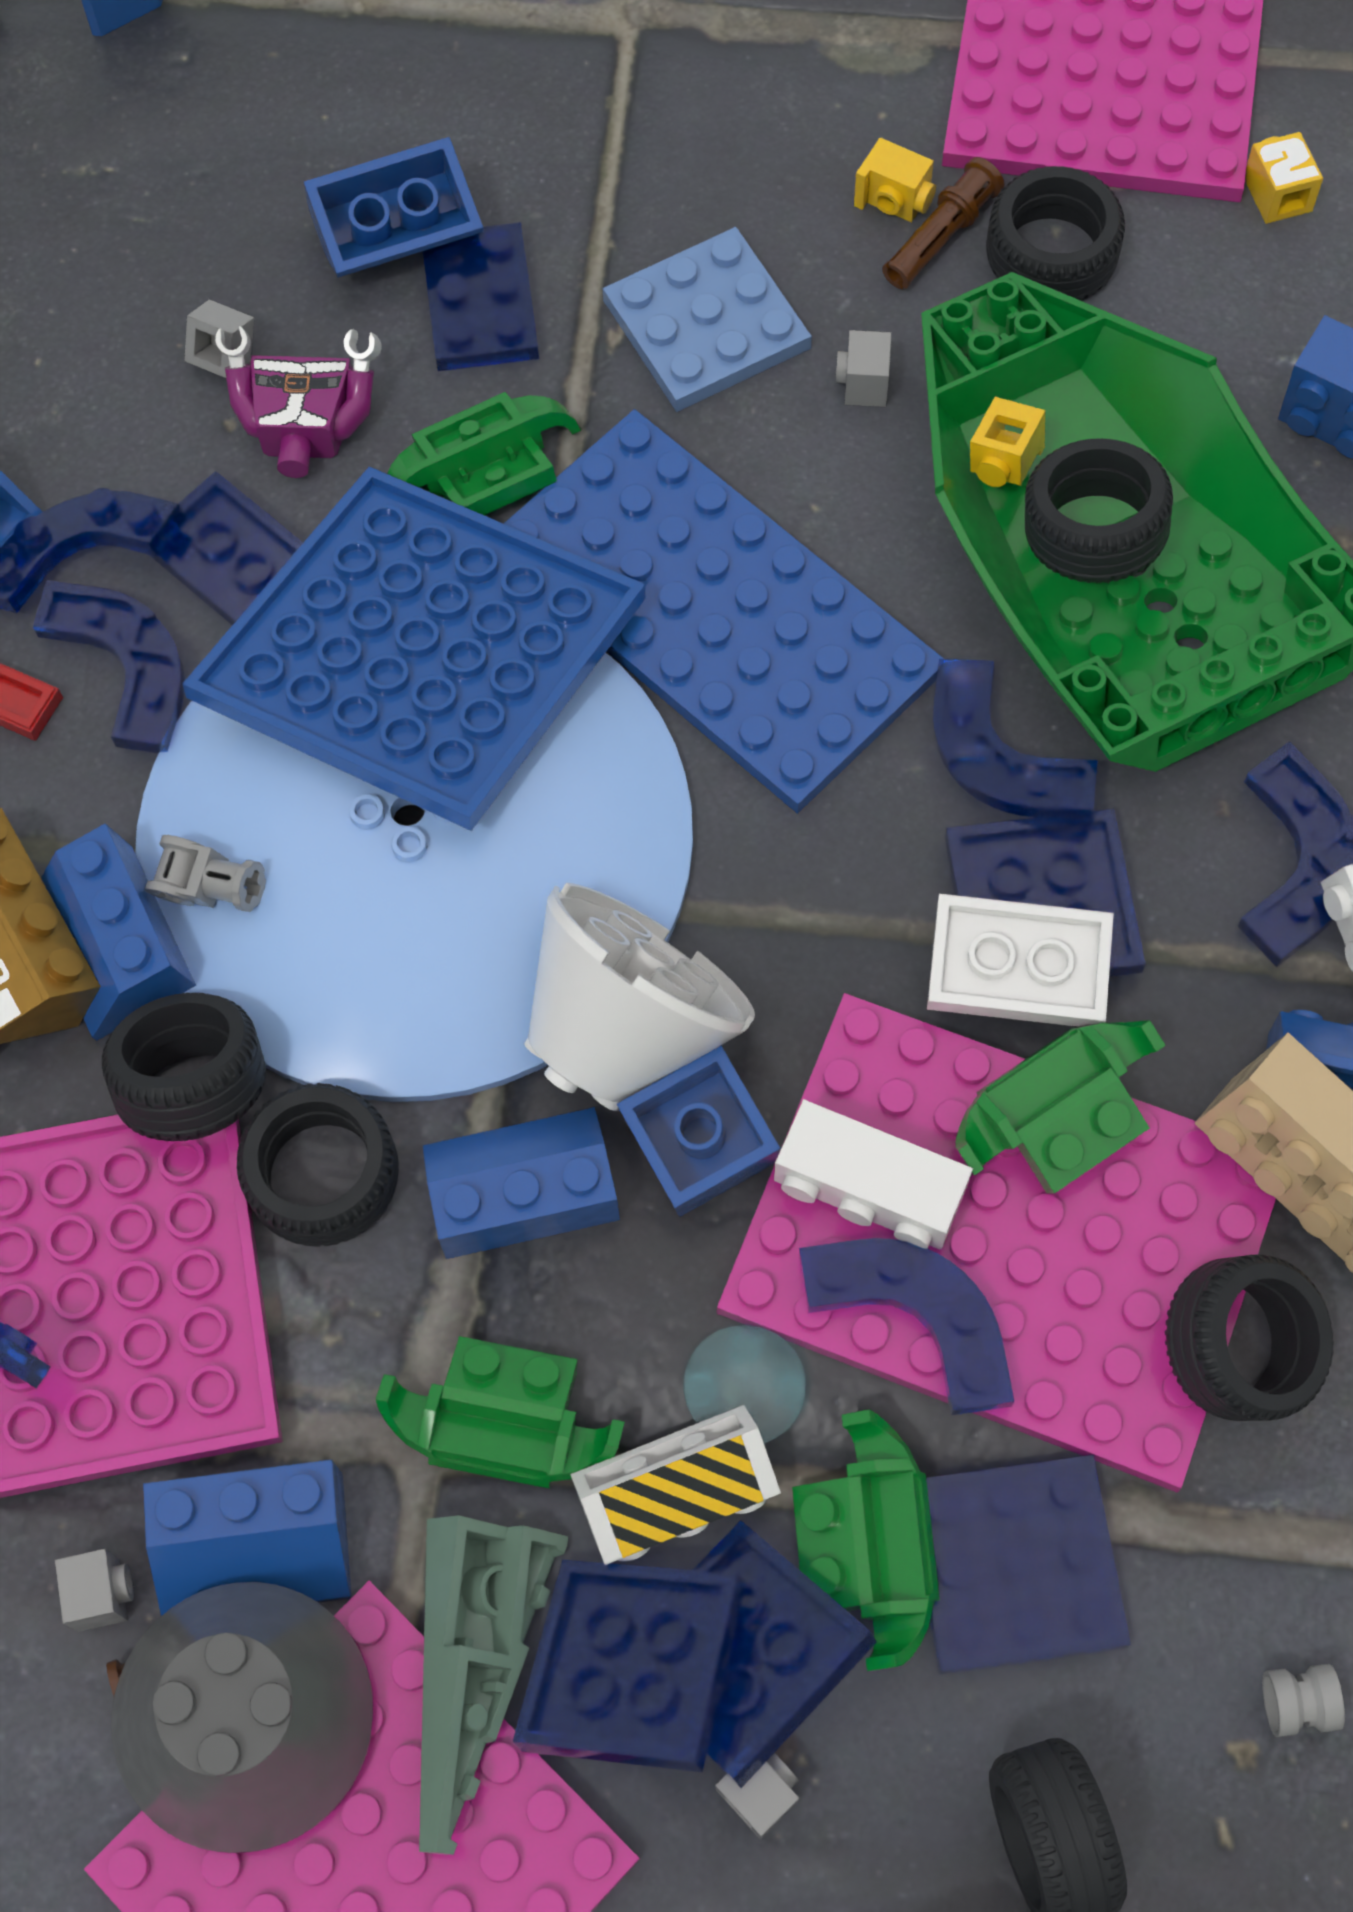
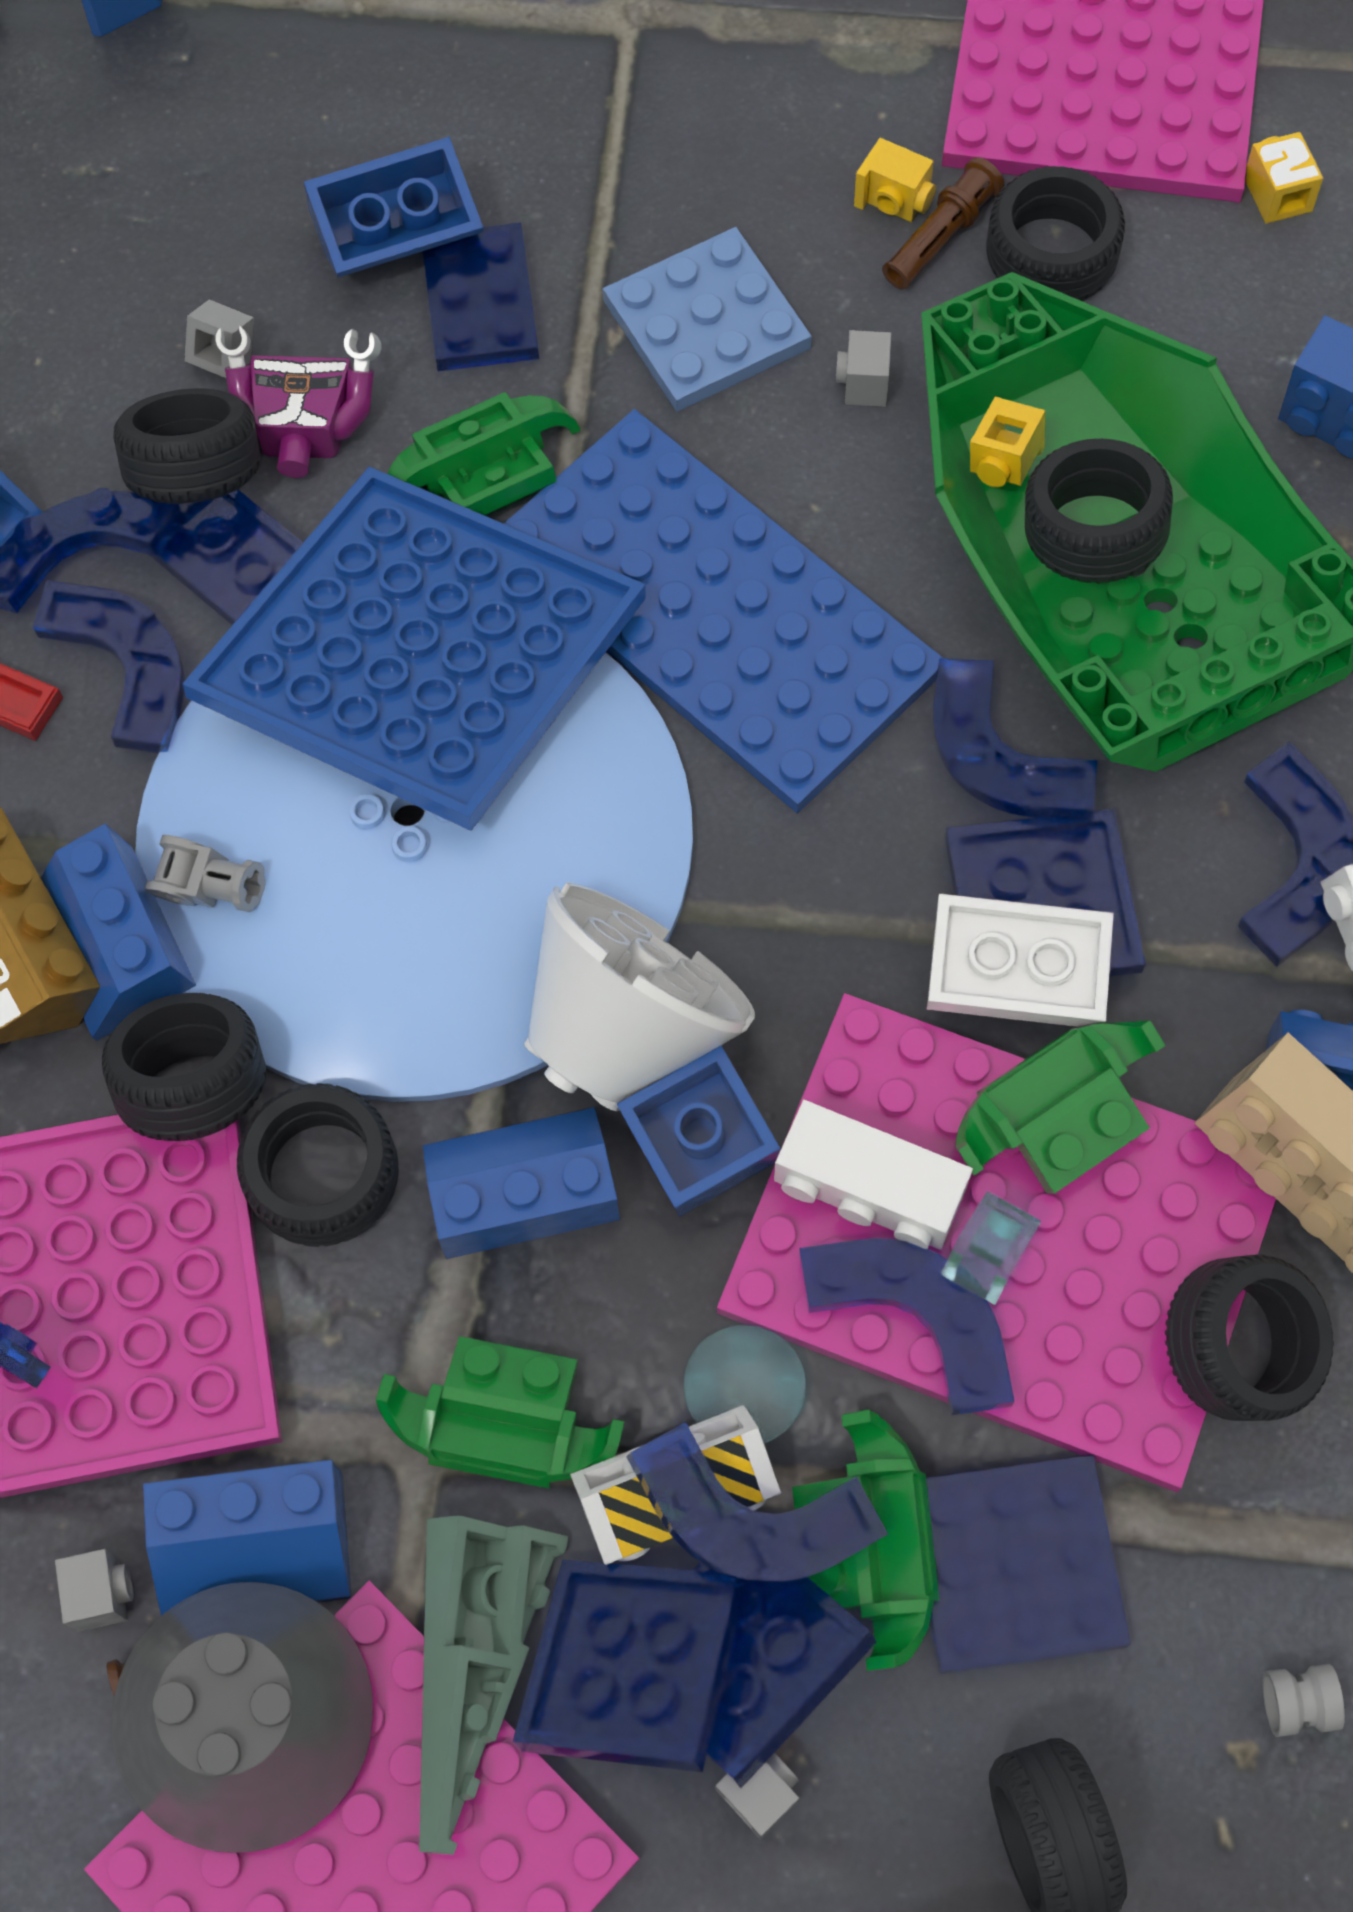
(187, 445): none -> black tyre
(743, 1541): none -> clear blue plate
(990, 1247): none -> clear light blue brick

